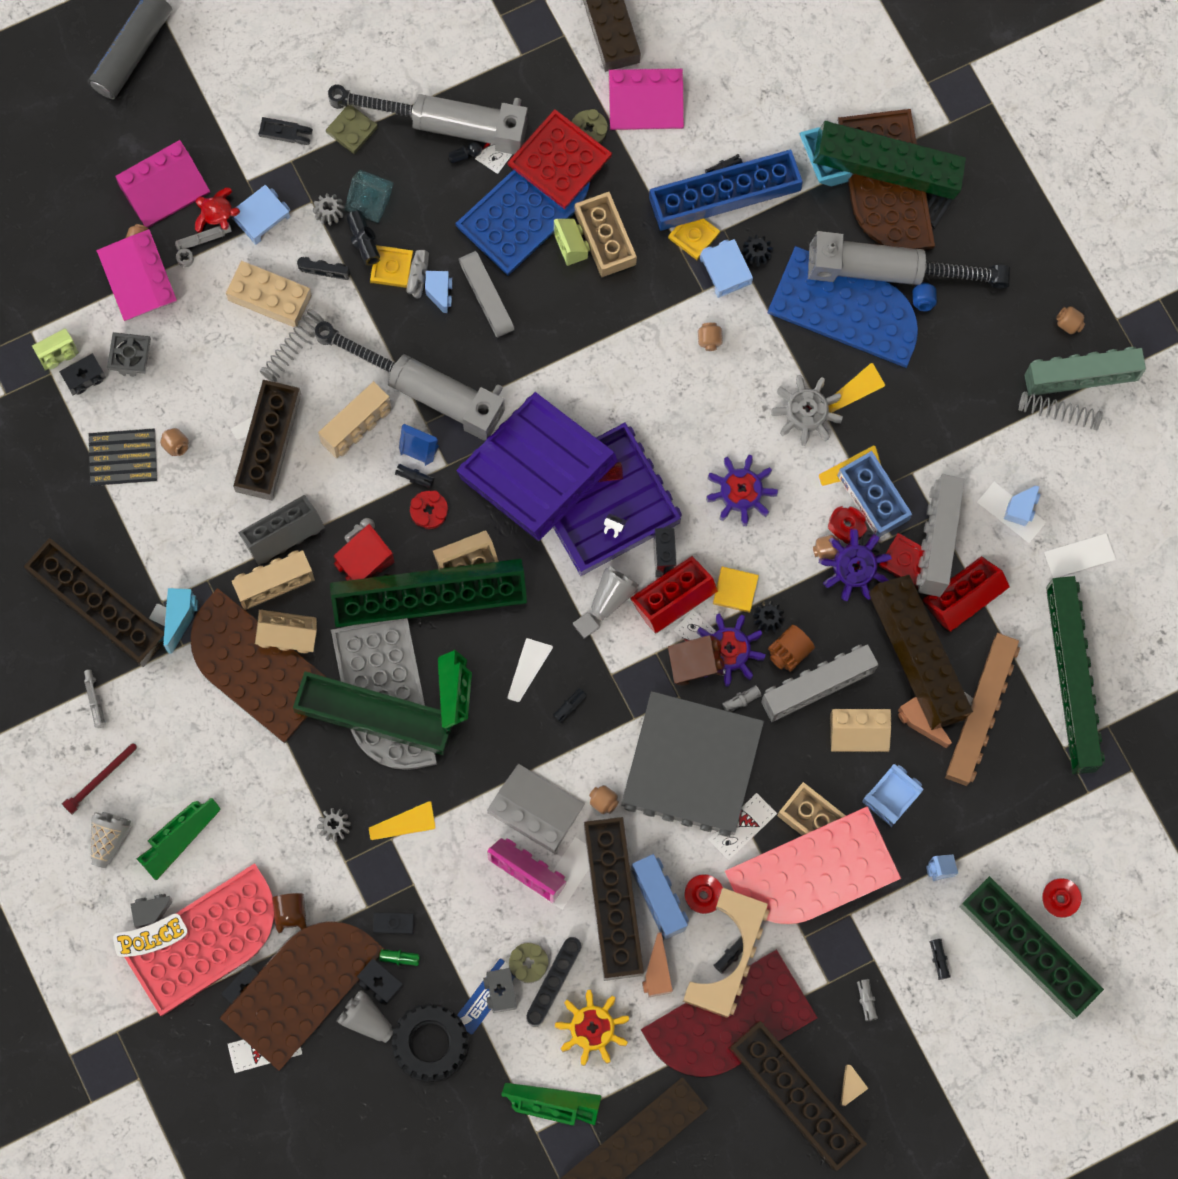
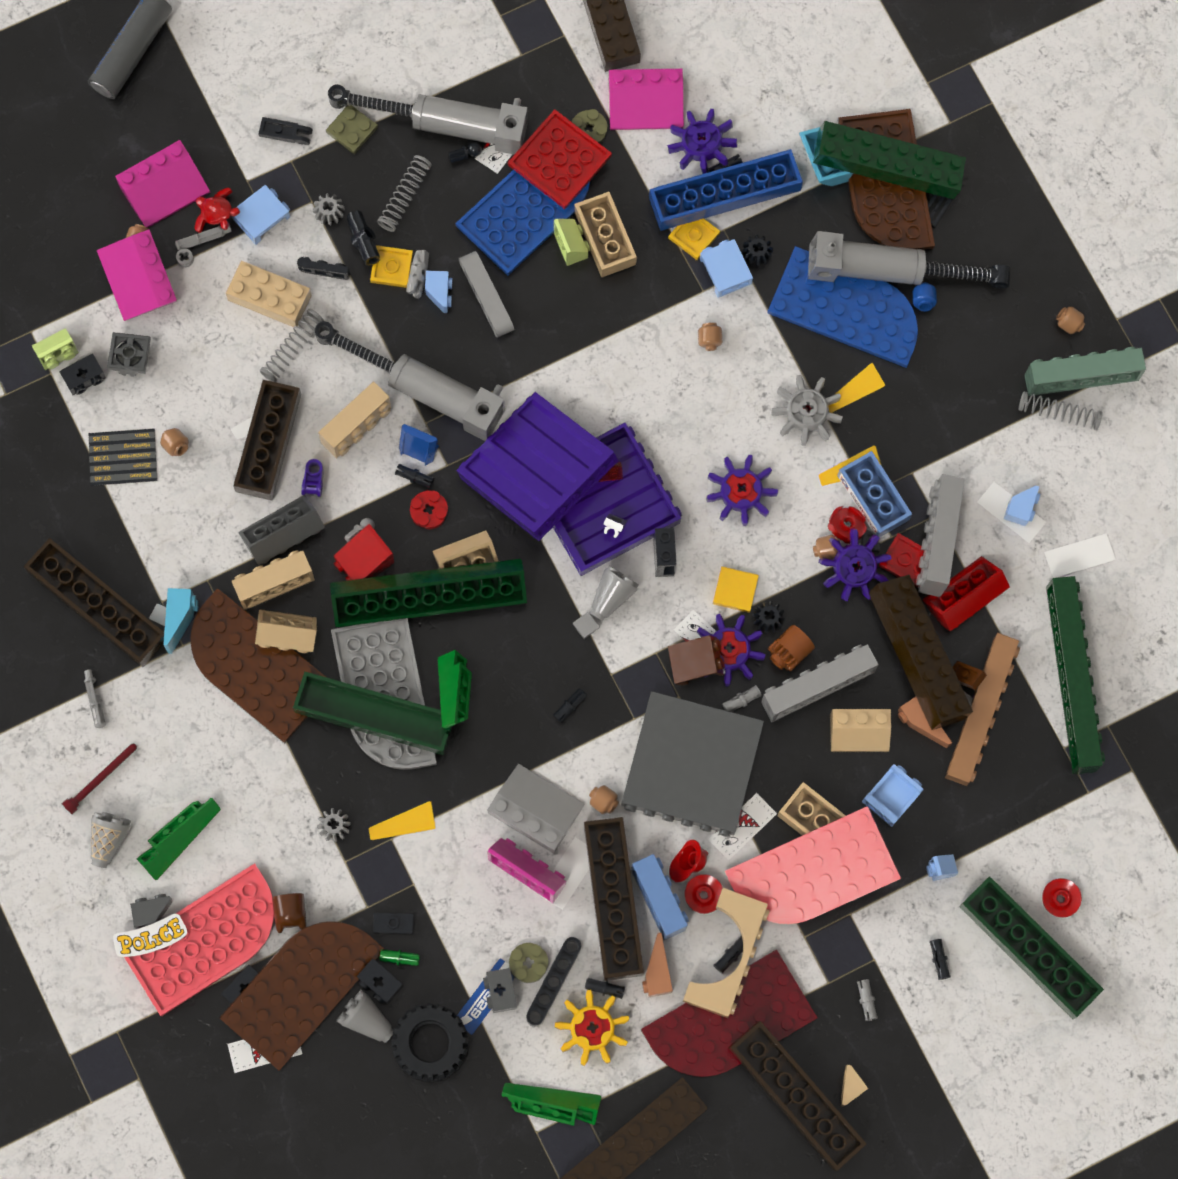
(313, 482): none -> dark purple piece
(369, 195): clear light blue slope -> none
(389, 222): none -> light grey piece
(530, 661): white sticker -> none
(604, 988): none -> black axle
(674, 594): red slope -> none
(688, 861): none -> red piece
(702, 141): none -> dark purple gear
(968, 675): none -> reddish brown plate

